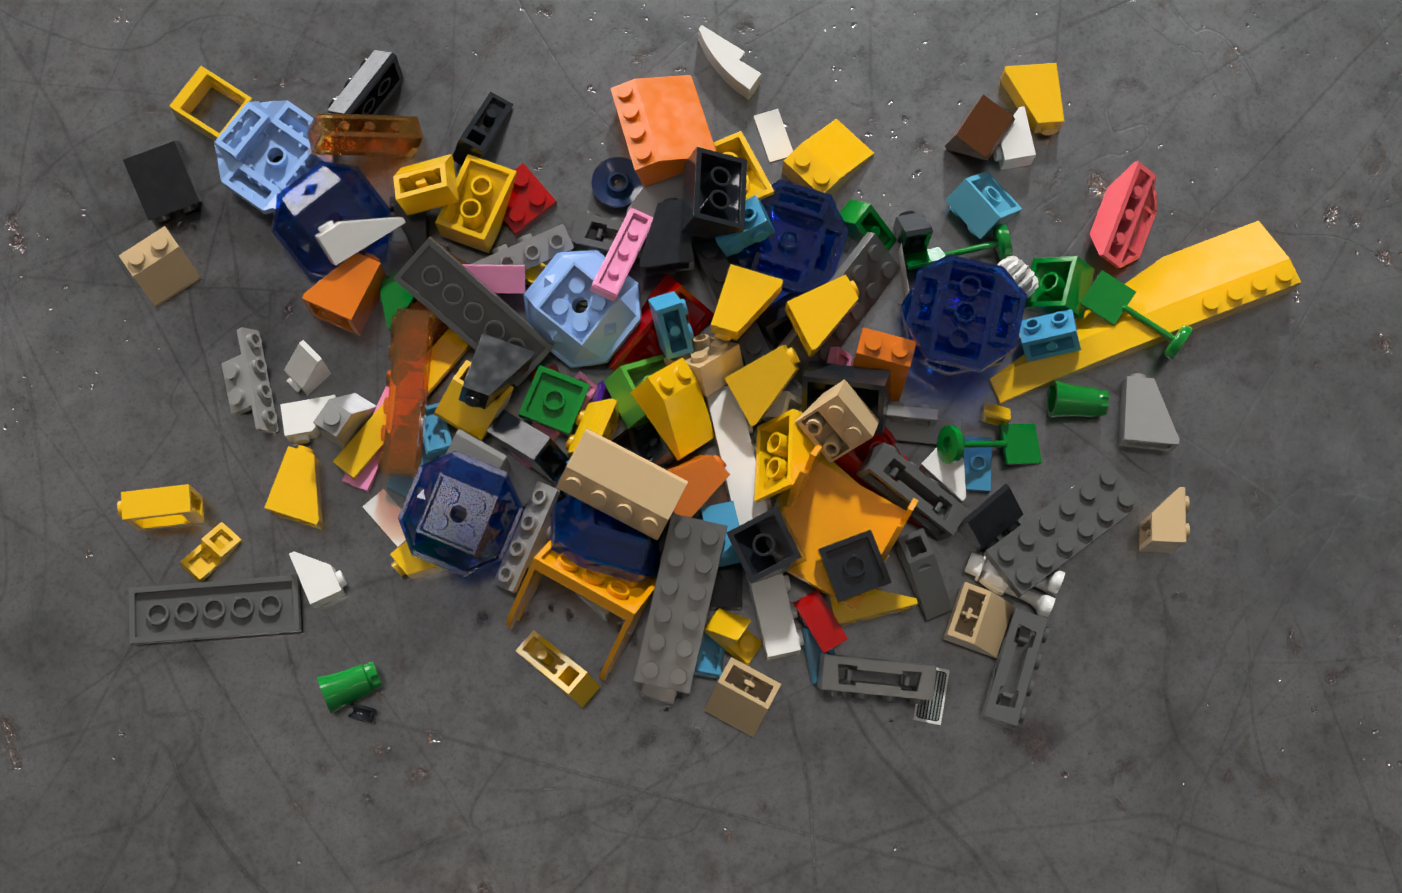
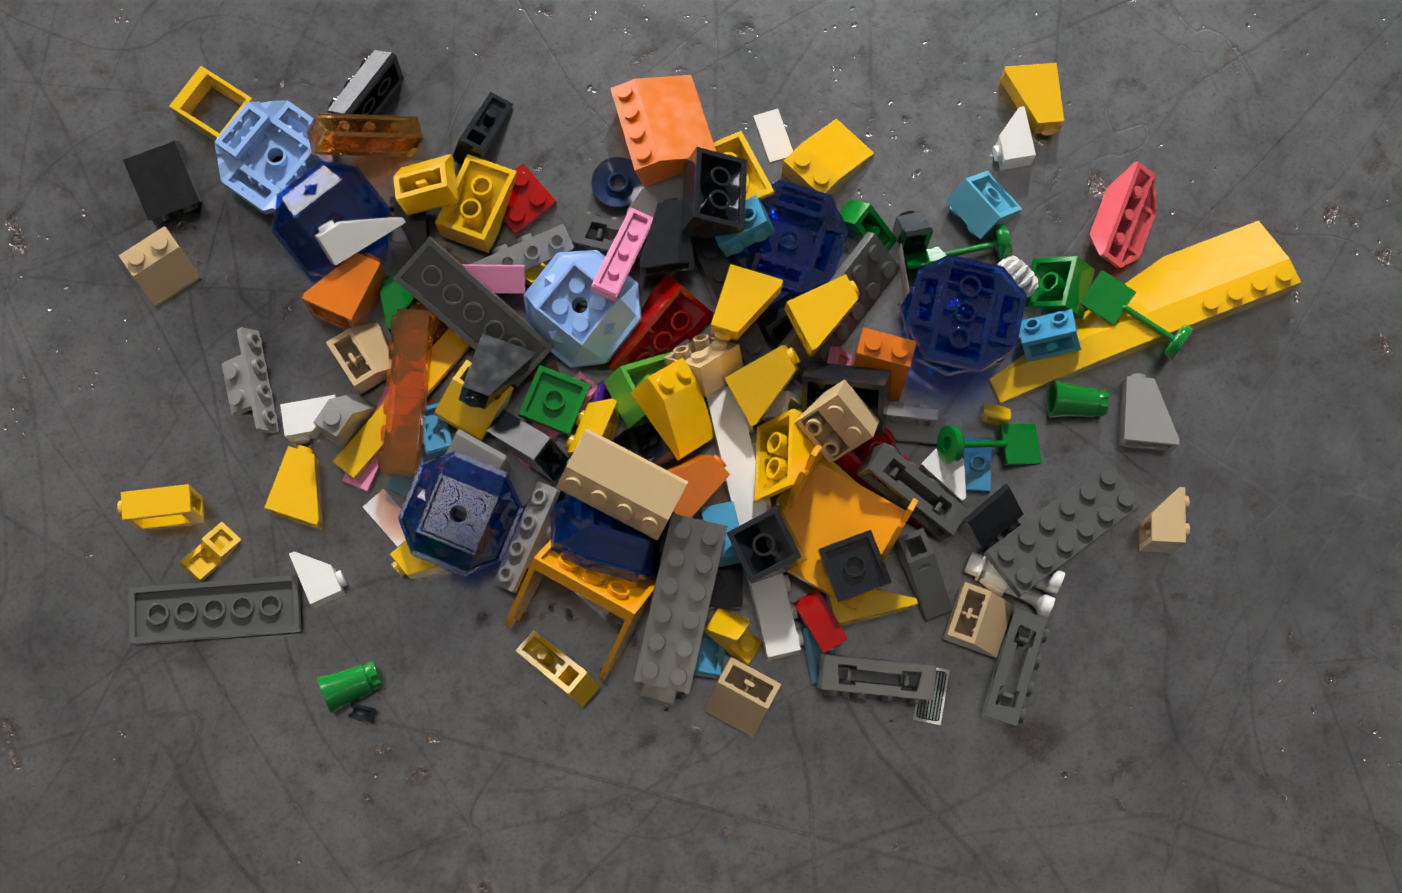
(306, 369): white slope -> none
(362, 355): none -> tan slope
(671, 325): dark azure brick -> none
(729, 63): white slope -> none
(981, 129): reddish brown slope -> none

